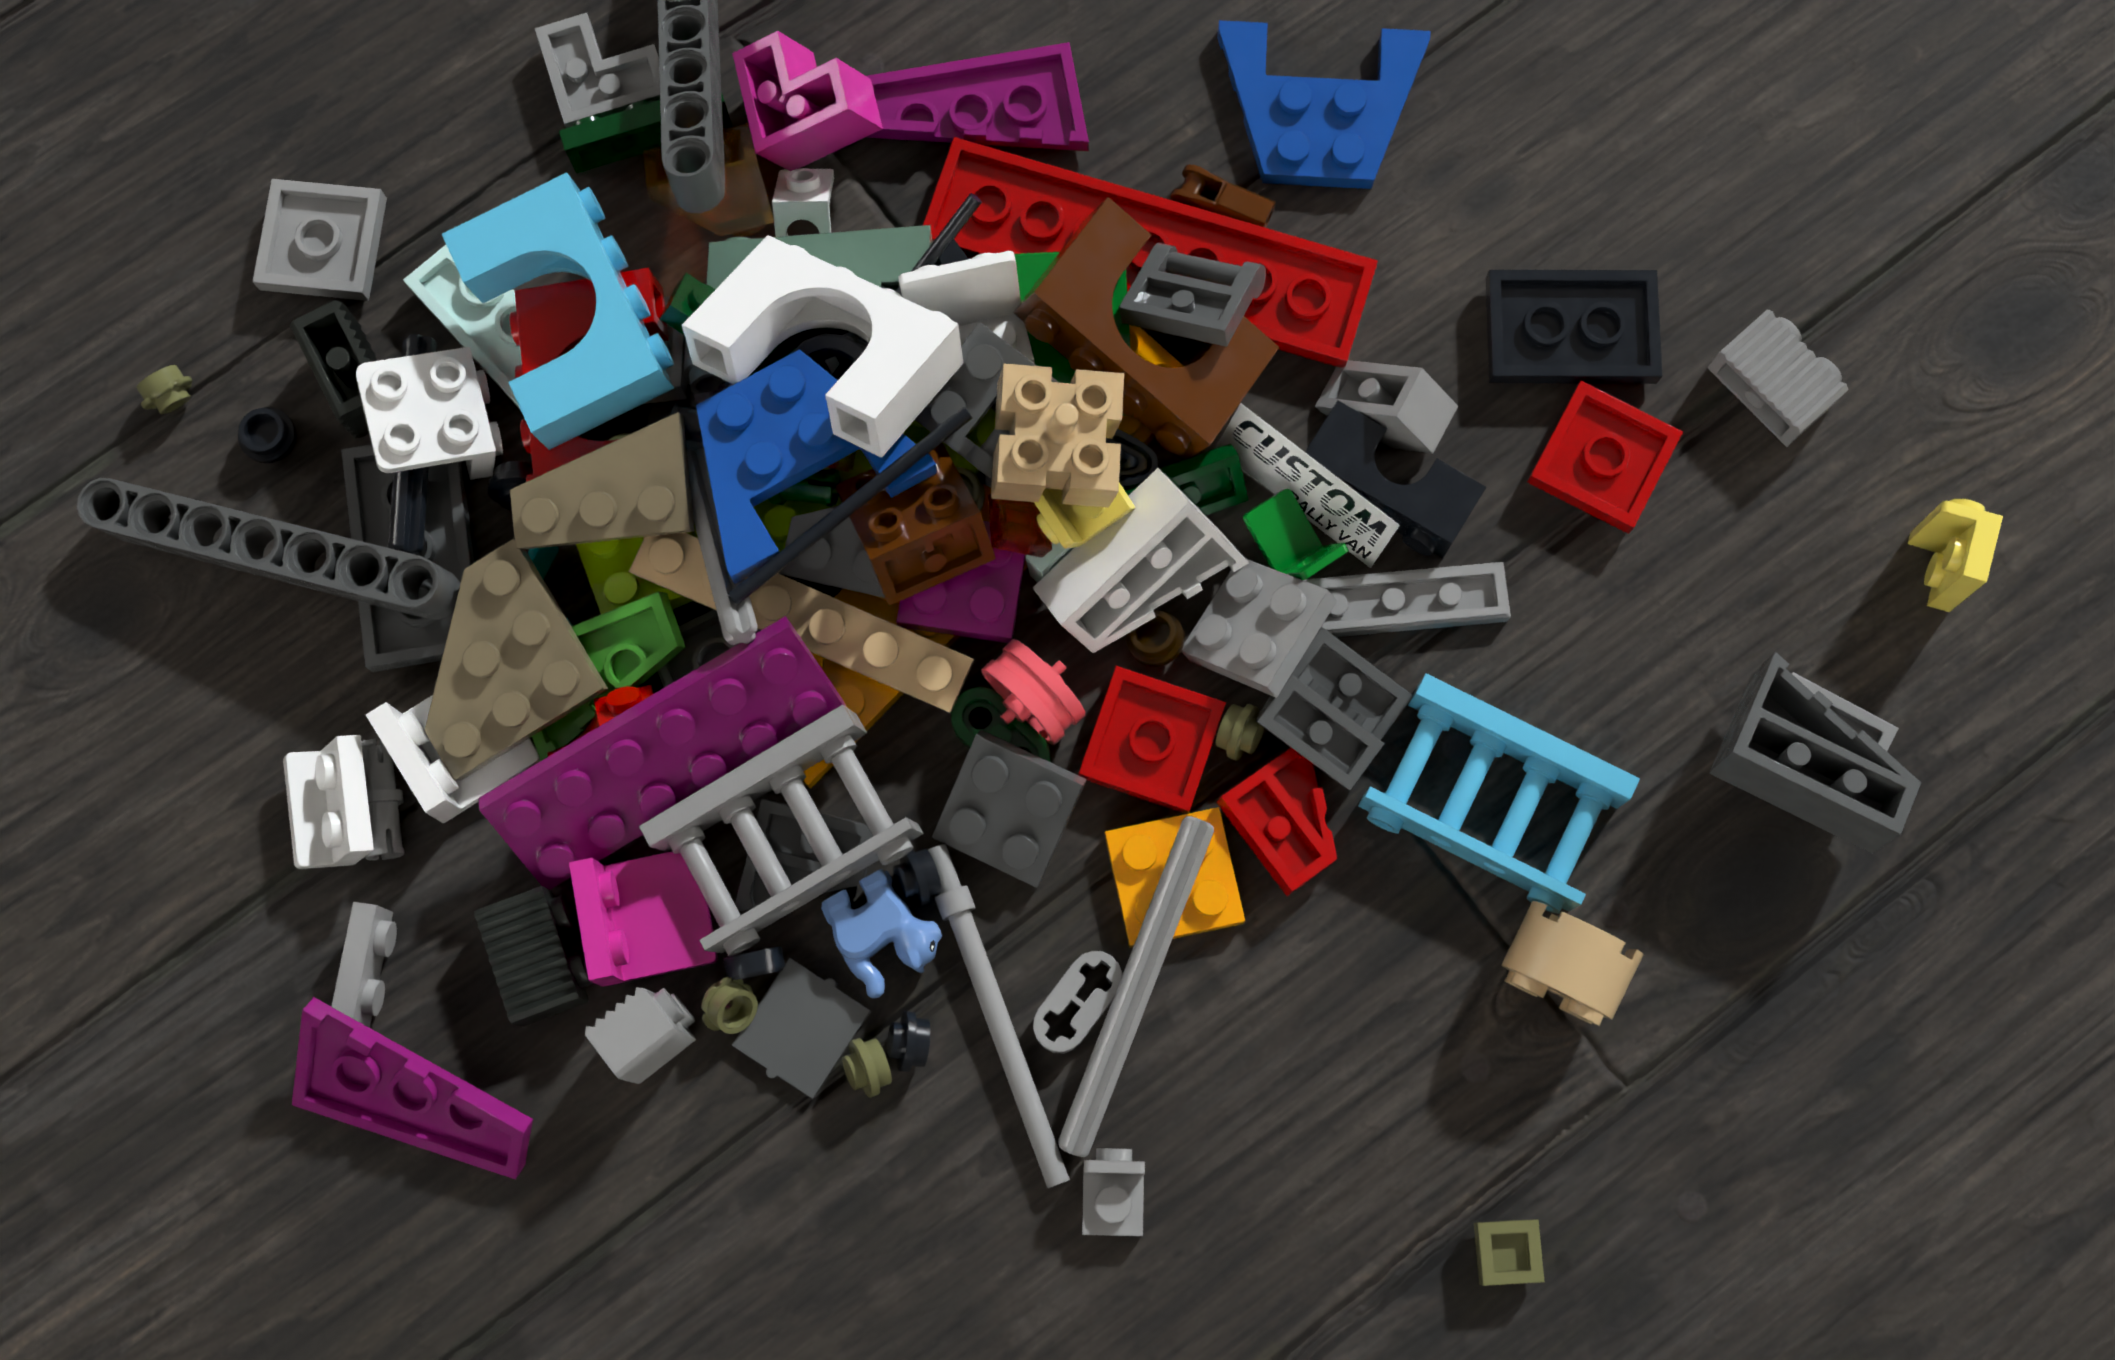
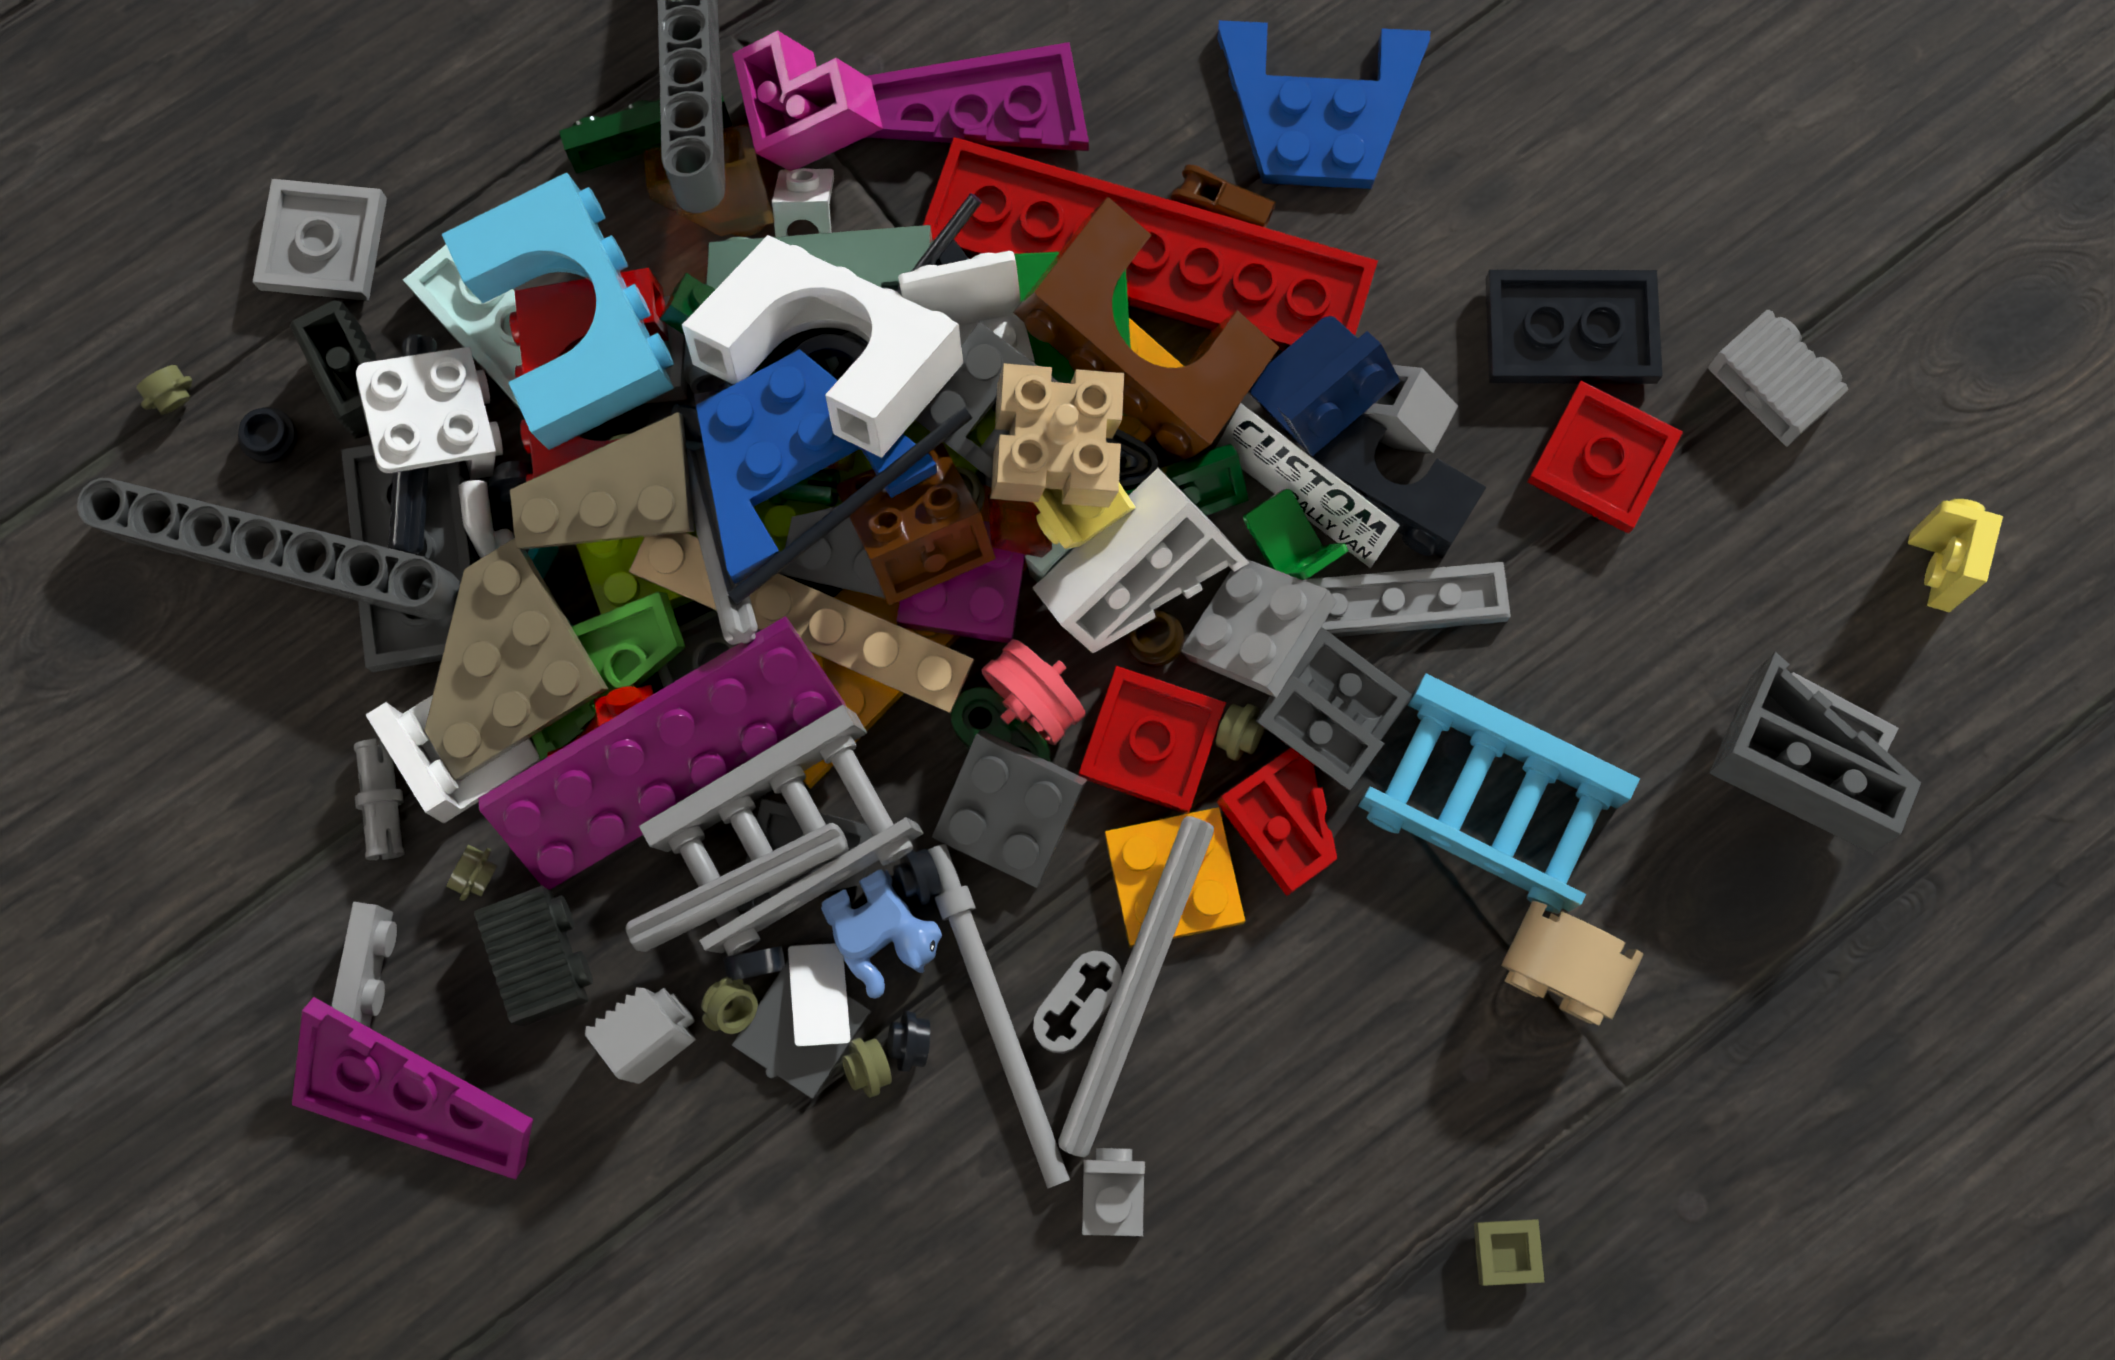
(328, 804): white bracket -> none
(472, 872): none -> olive plate
(478, 518): none -> white arm
(585, 81): light grey plate -> none
(640, 918): dark pink bracket -> none
(737, 887): none -> light grey axle
(818, 995): none -> white sticker
(1191, 295): dark grey plate -> none
(1324, 382): none -> dark blue bracket

